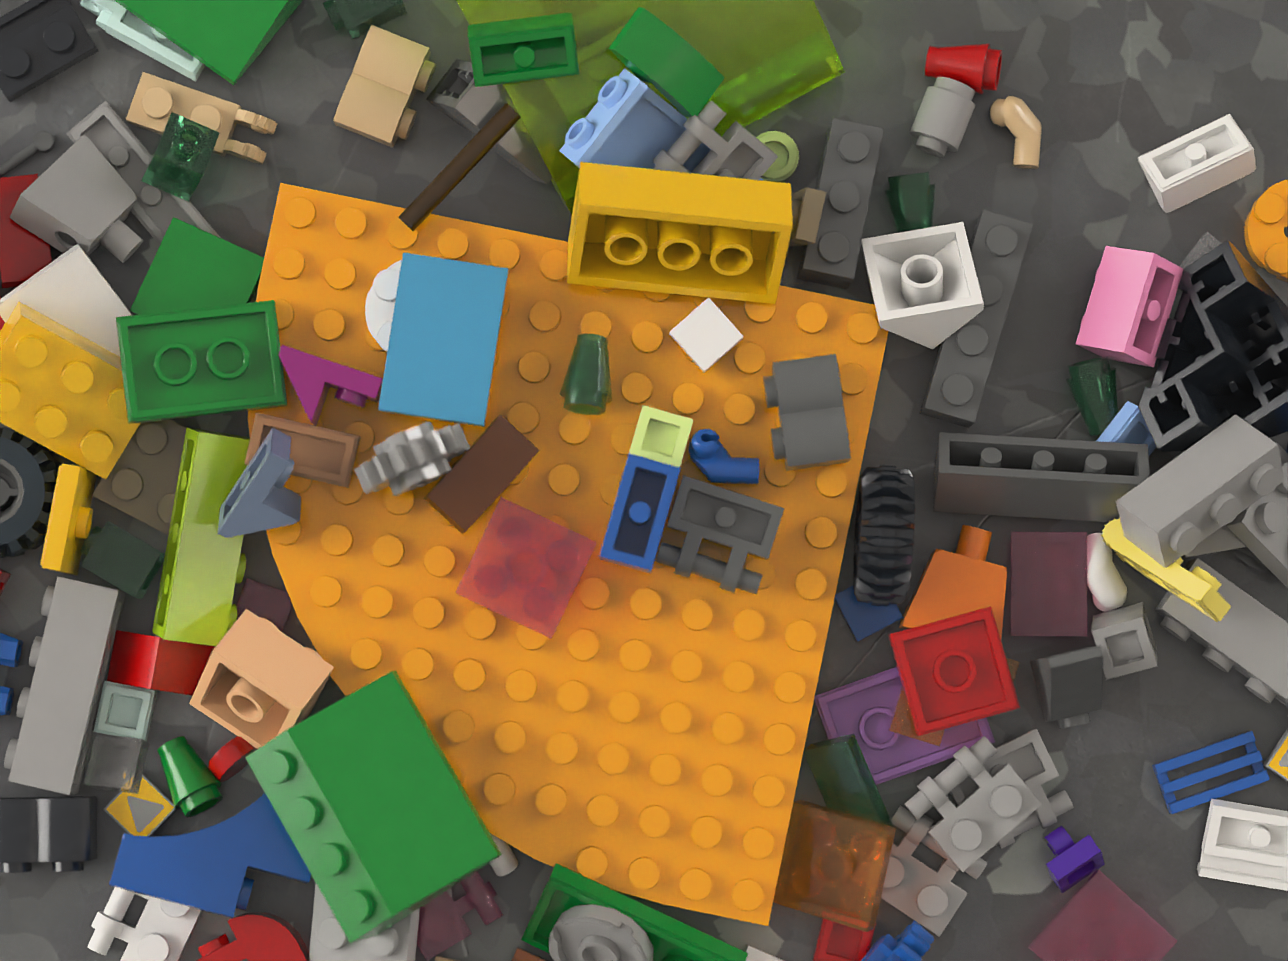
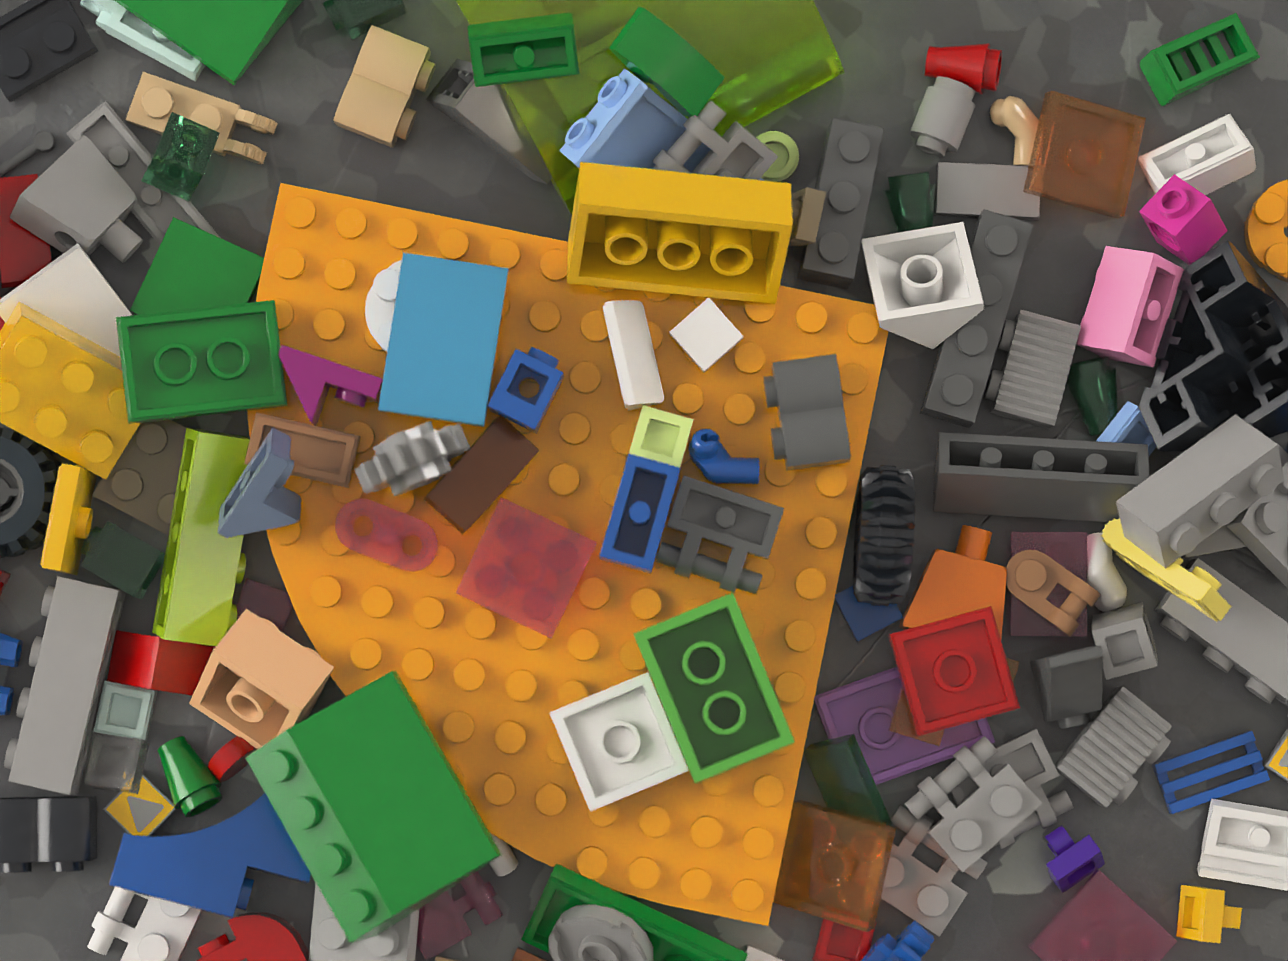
(387, 535): none -> clear pink plate
(459, 167): dark brown bar -> none
(507, 398): none -> blue brick
(588, 376): clear green cone -> none
(619, 741): none -> white plate
(633, 353): none -> white slope
(713, 688): none -> bright green brick
(971, 187): none -> light grey tile
(1032, 579): none -> medium nougat plate
(1033, 368): none -> light grey brick
(1084, 154): none -> clear orange plate
(1114, 748): none -> light grey brick
(1169, 73): none -> green slope
(1183, 220): none -> dark pink brick
(1204, 914): none -> yellow tile

